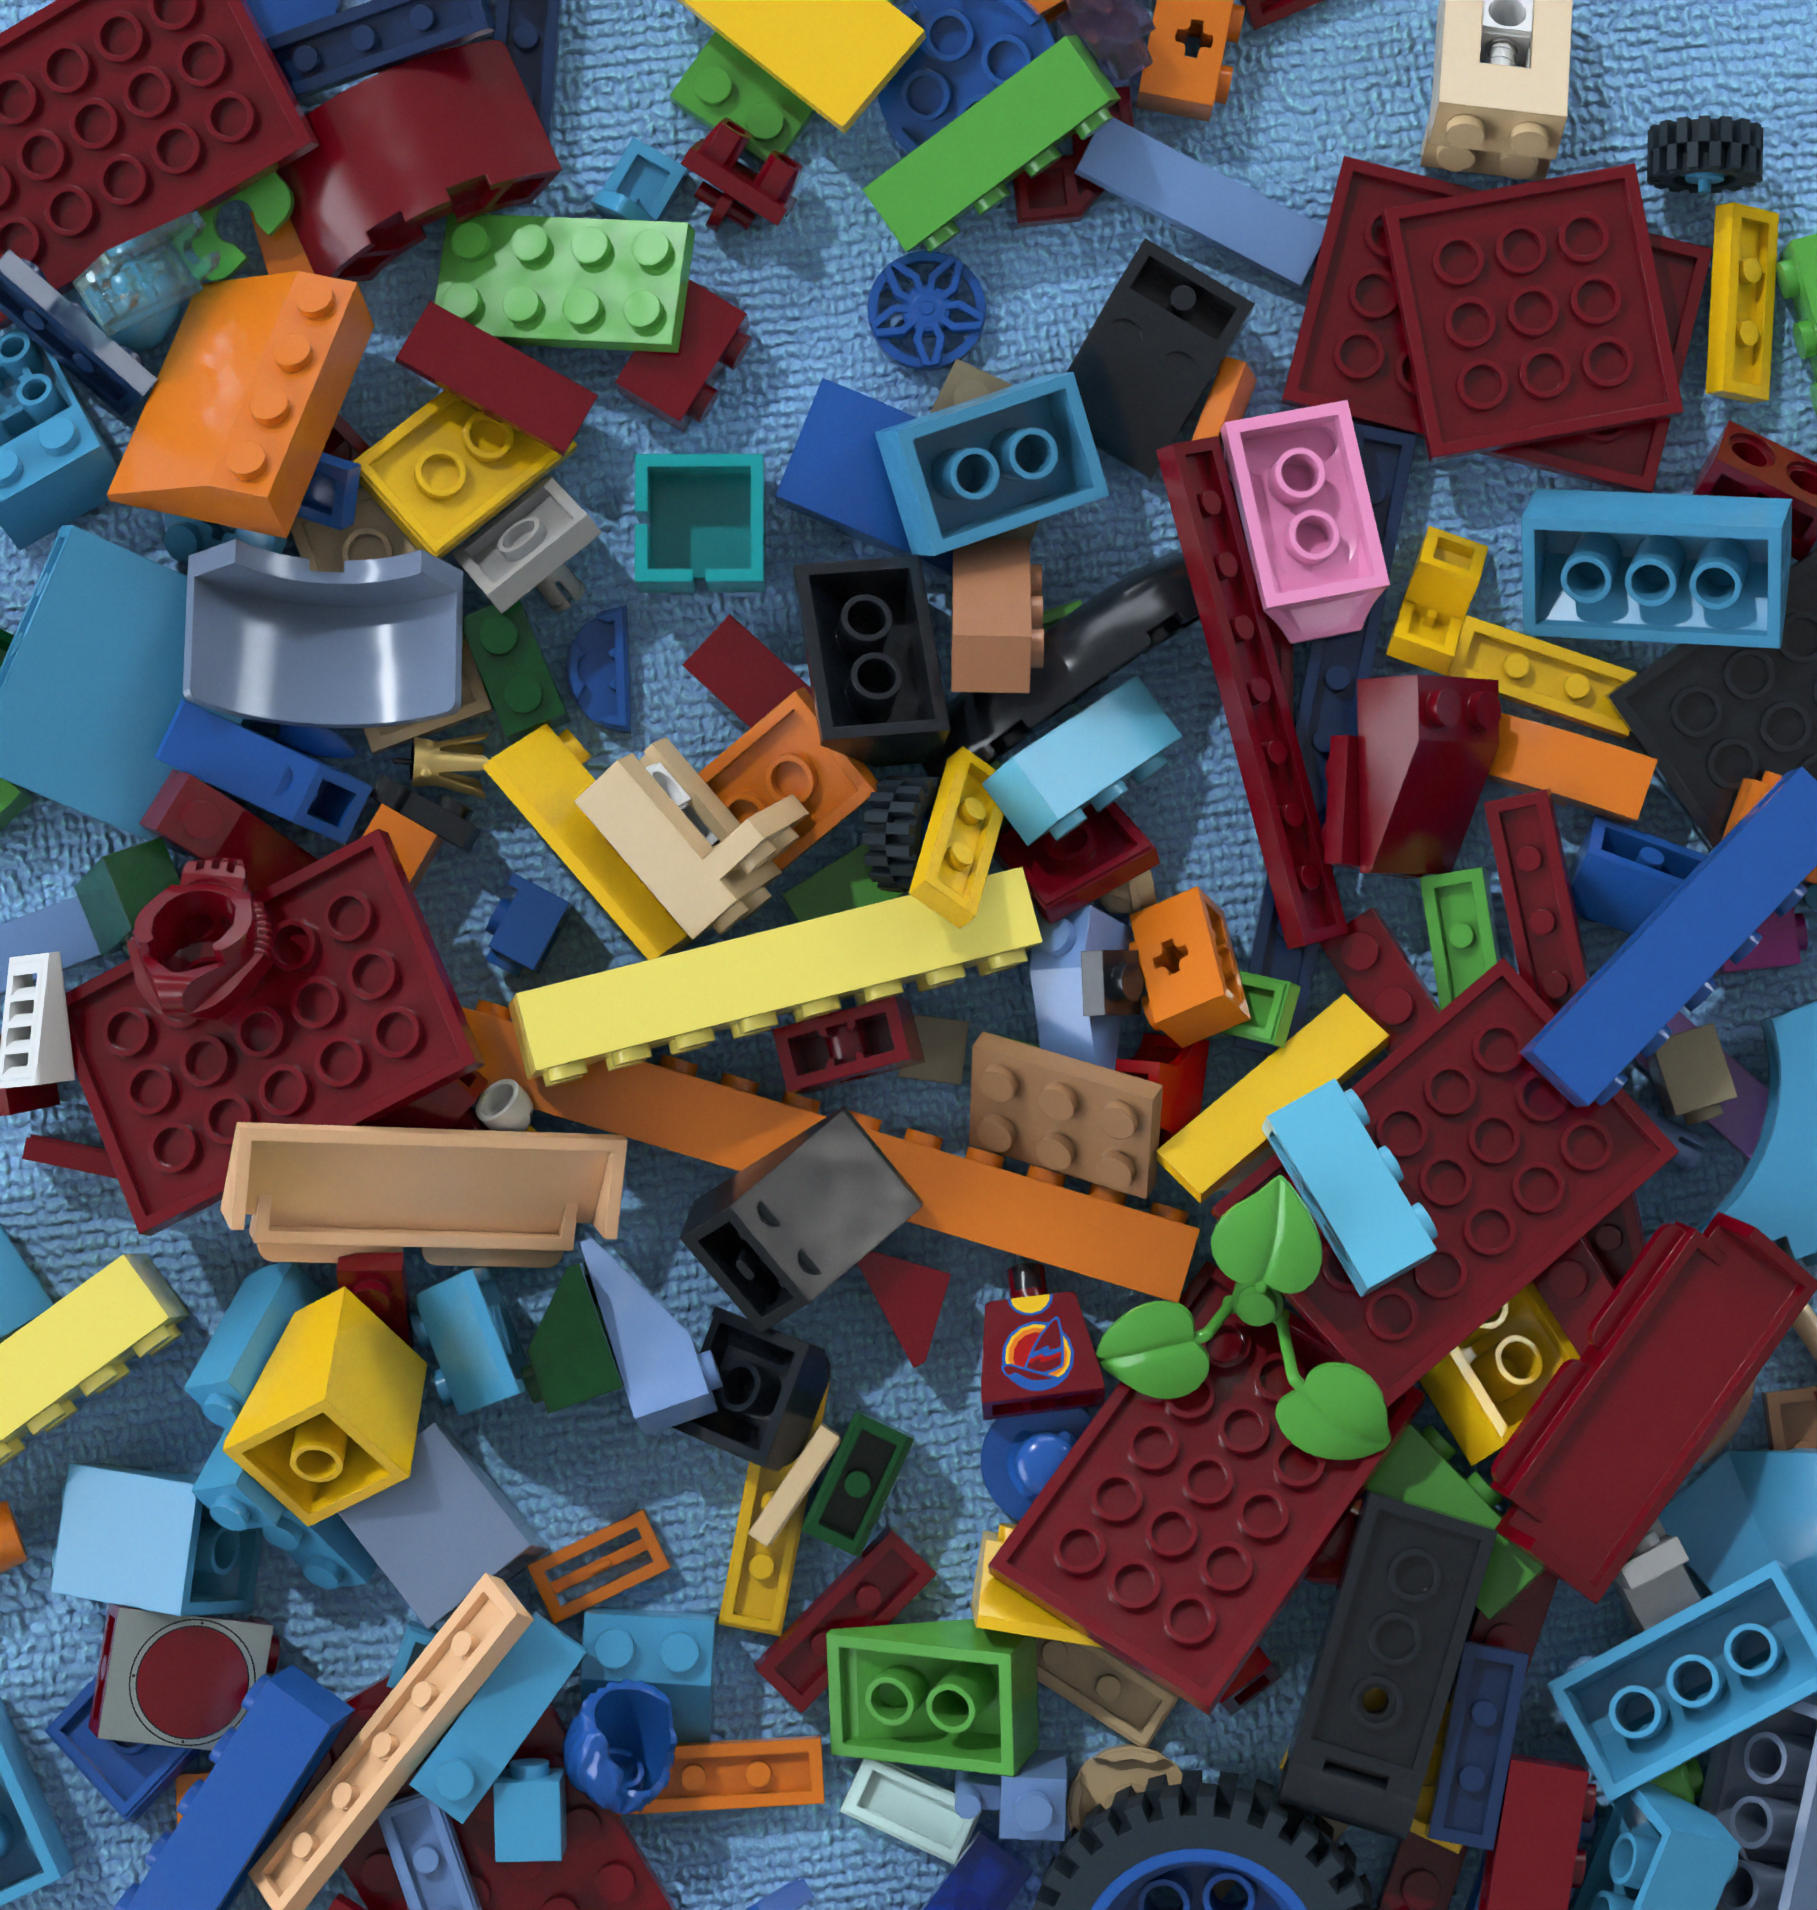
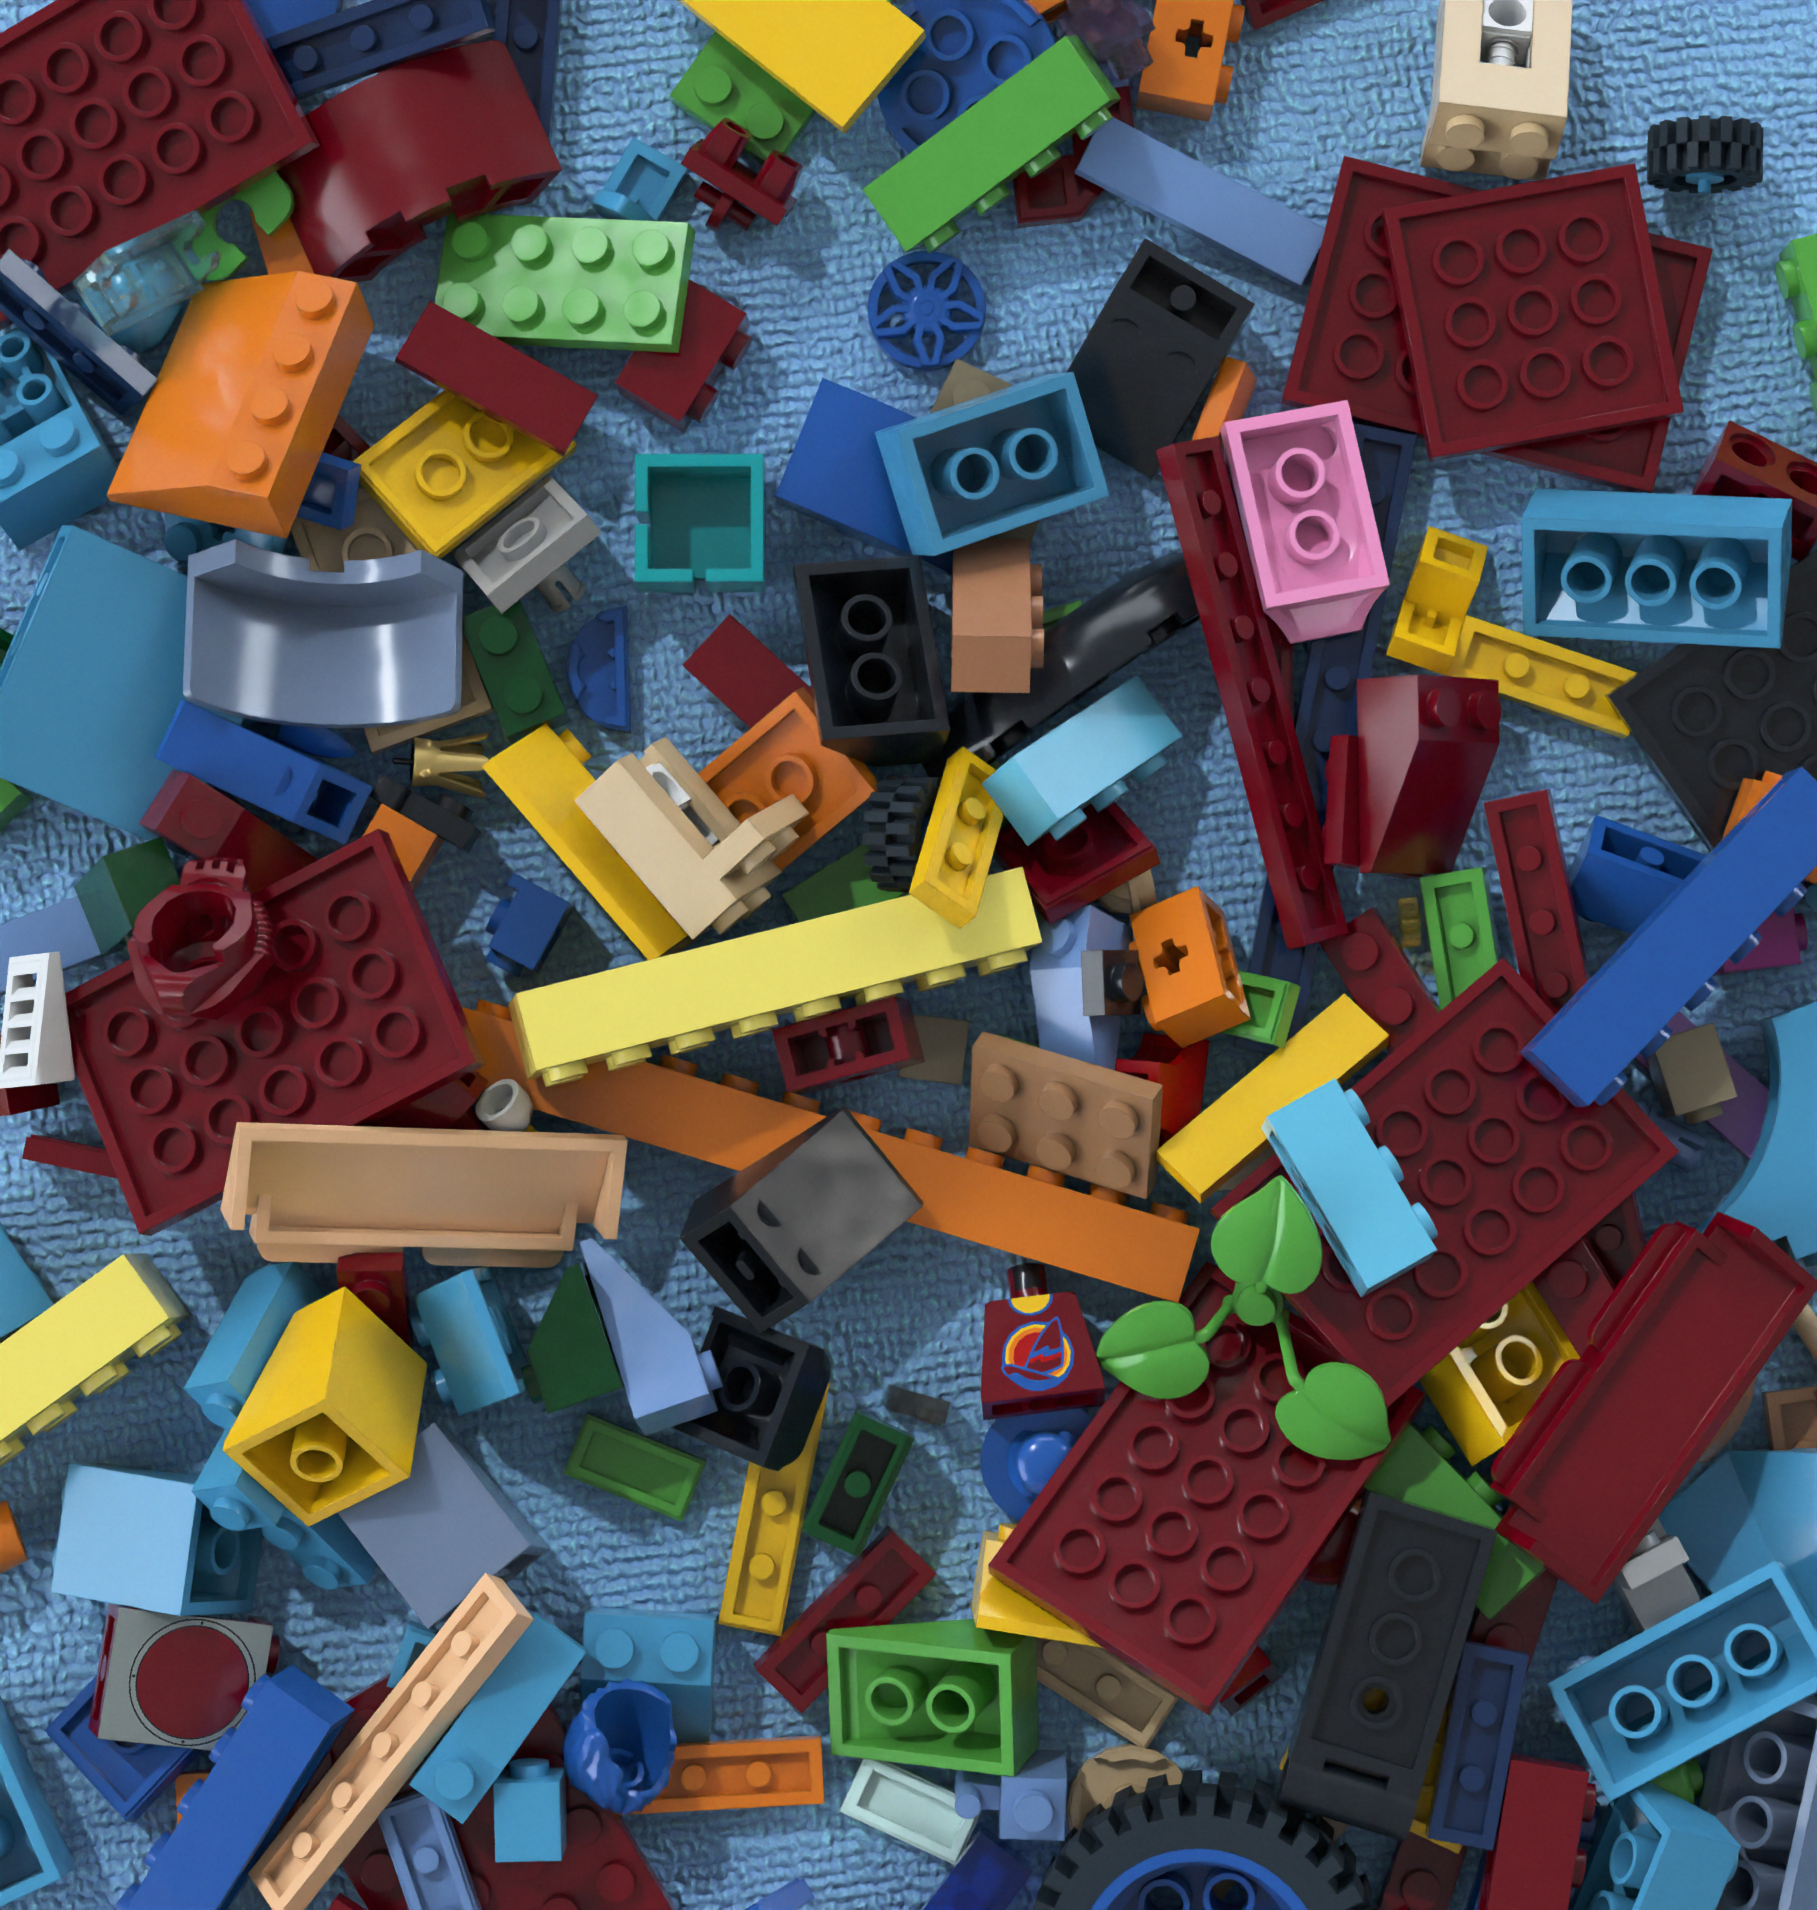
(549, 1589): orange tile -> none
(634, 1467): none -> bright green tile
(795, 1485): tan tile -> none
(909, 1298): dark red slope -> none
(916, 1404): none -> clear smoke tile
(1409, 922): none -> clear yellow piece
(1574, 768): orange slope -> none
(1742, 303): yellow plate -> none

